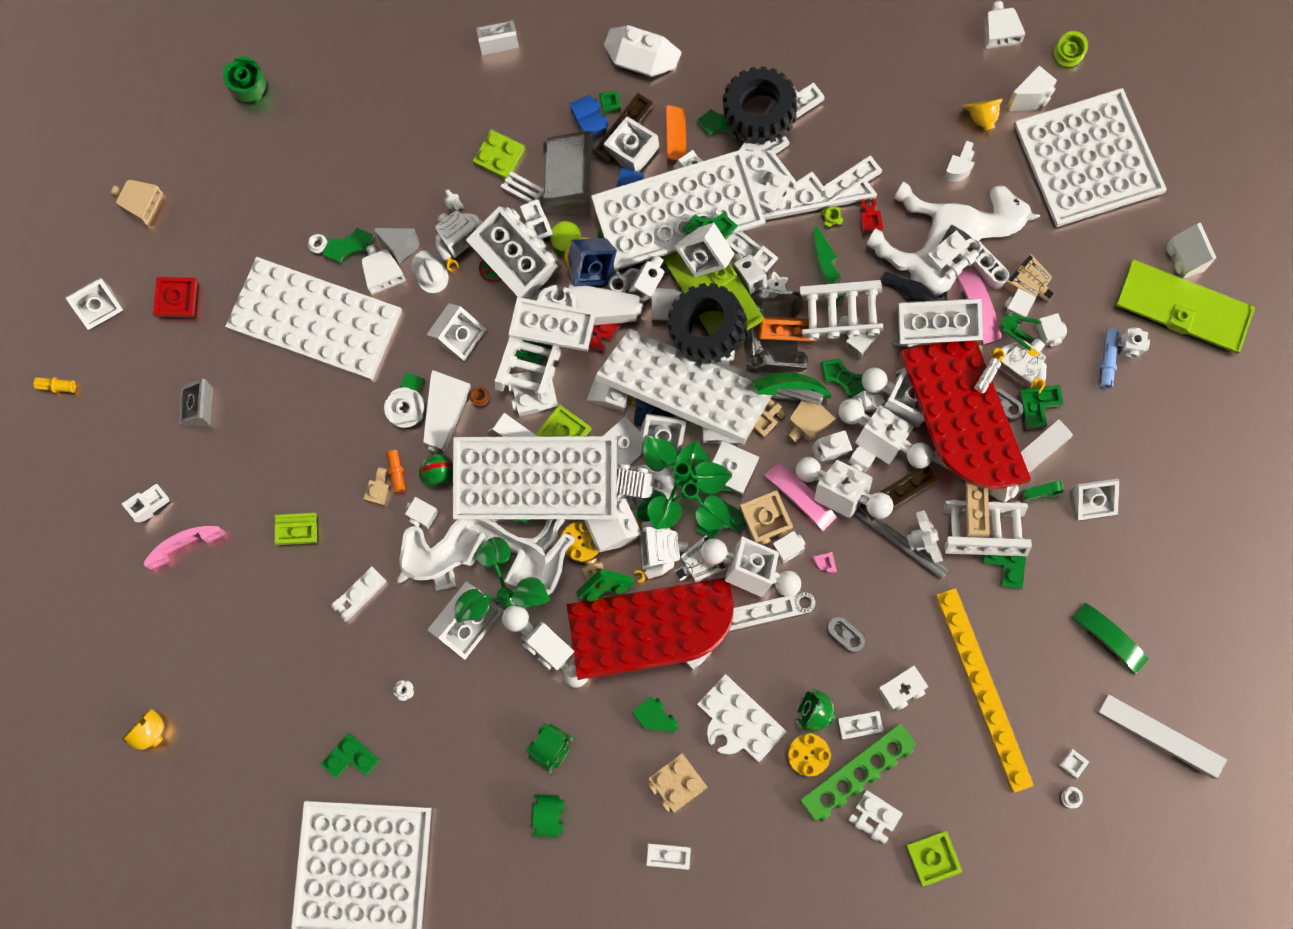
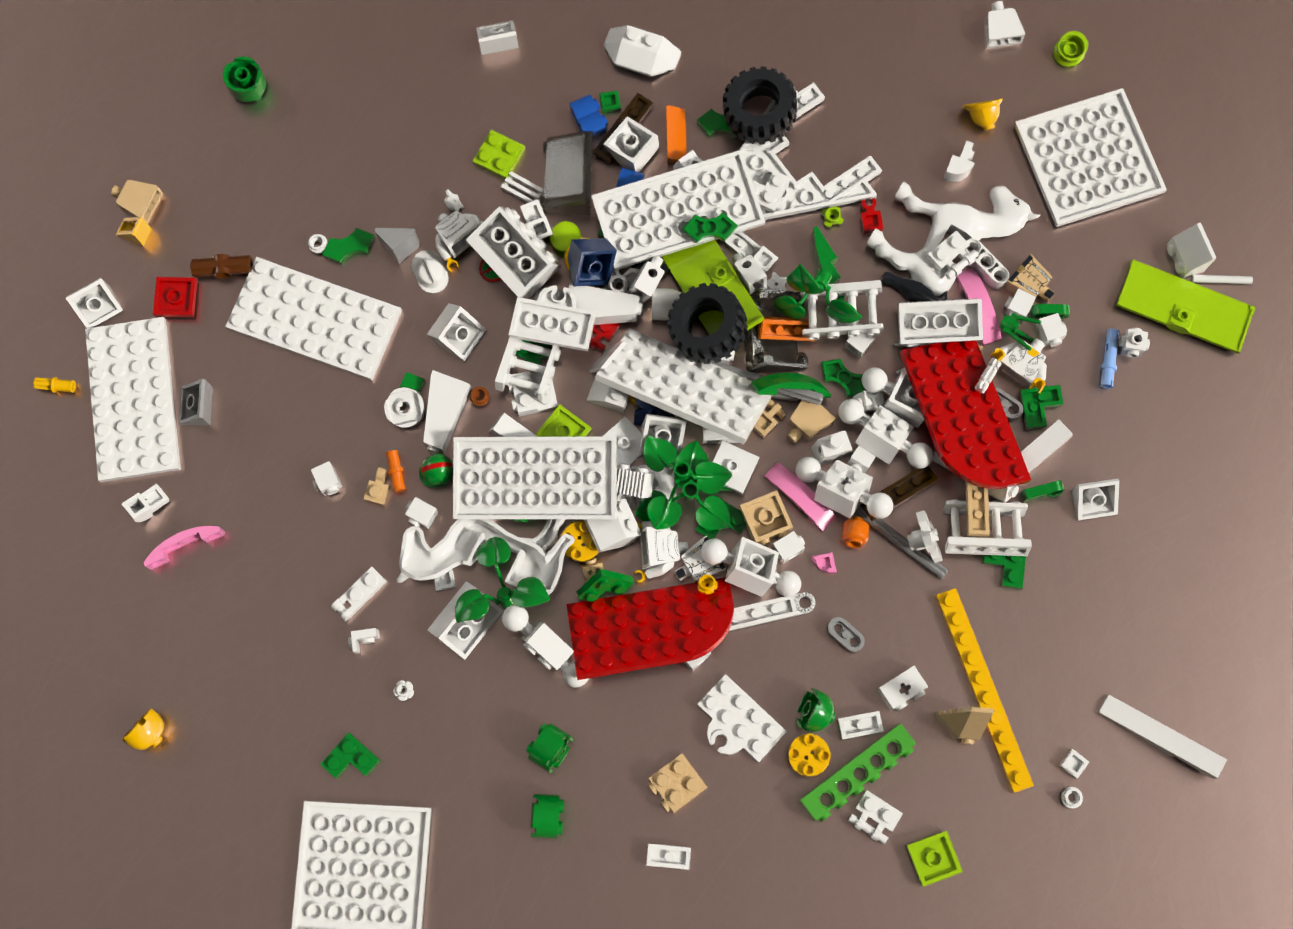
(132, 399): none -> white plate
(134, 229): none -> yellow slope
(221, 266): none -> reddish brown piece
(295, 529): lime plate -> none
(326, 479): none -> white brick
(367, 636): none -> white bracket
(380, 269): white torso -> none
(608, 355): none -> white piece
(653, 718): green slope -> none
(704, 580): none -> yellow plate
(705, 250): white slope -> none
(802, 281): none -> green plant
(855, 532): none -> orange head
(966, 723): none -> tan wedge
(1033, 92): white slope -> none
(1044, 310): none -> green beam
(1111, 636): green slope -> none
(1222, 279): none -> white bar

